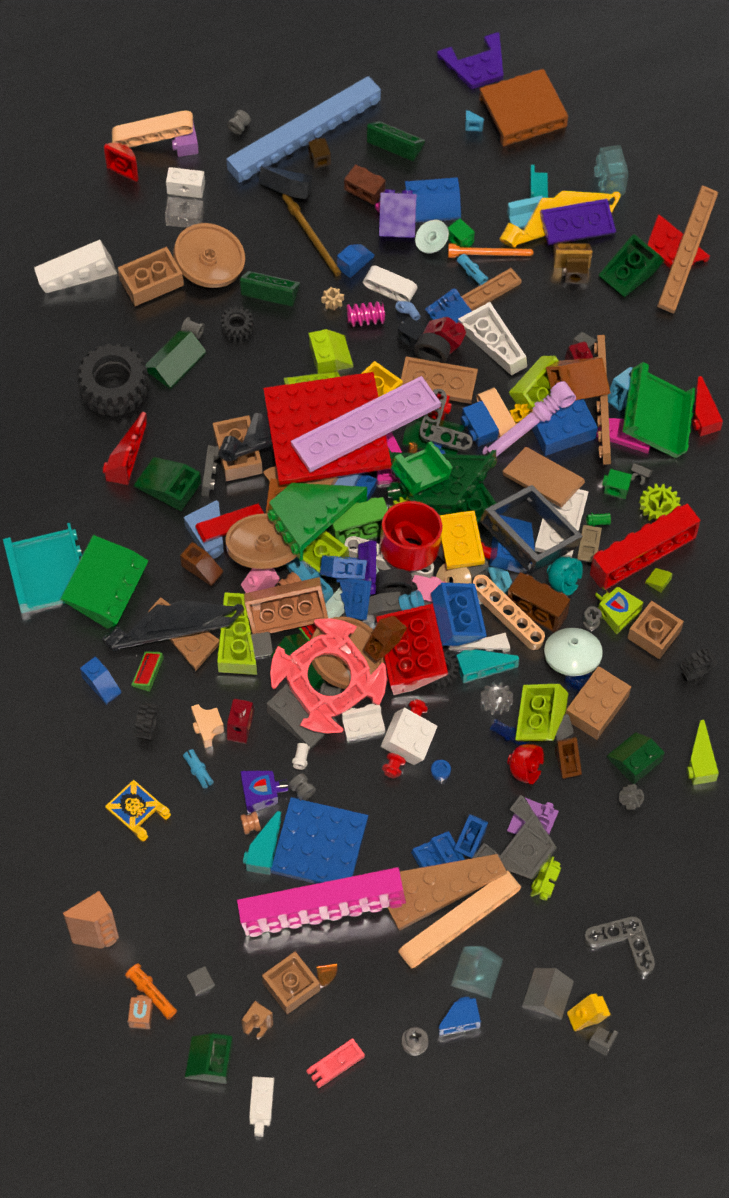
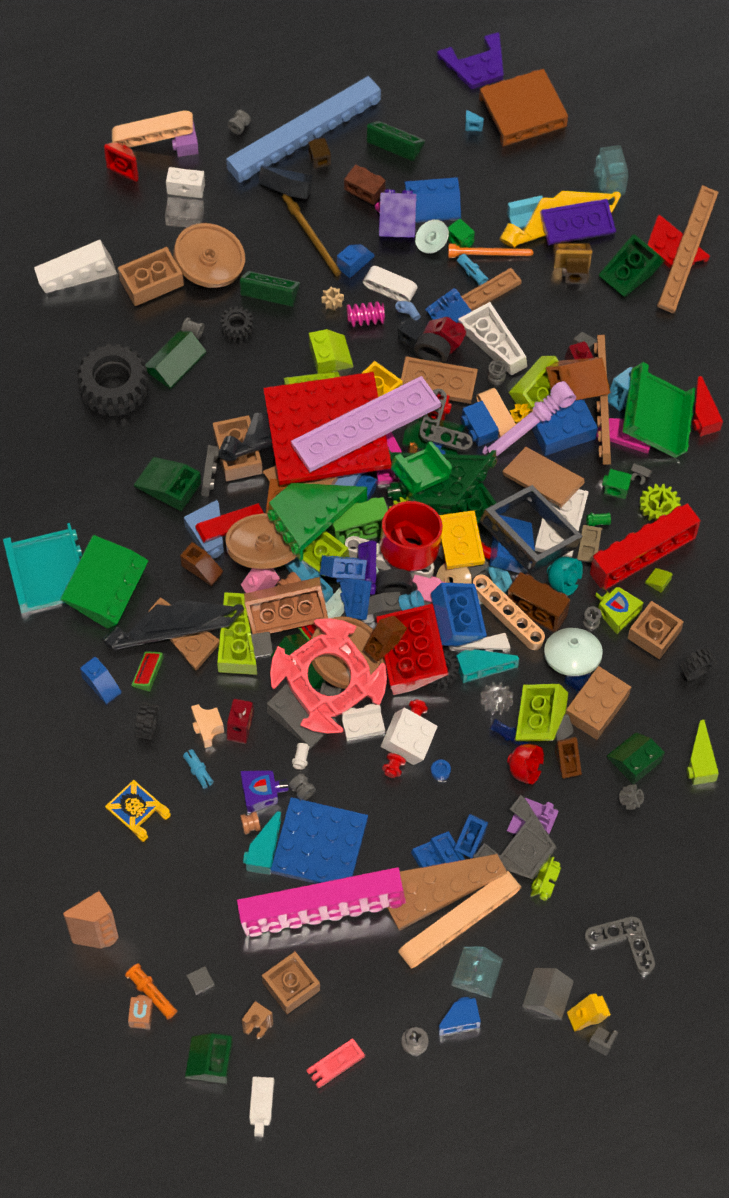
(123, 458): red wedge -> none
(326, 974): clear orange tile -> none
(497, 372): none -> dark grey wheel
(538, 183): teal panel -> none

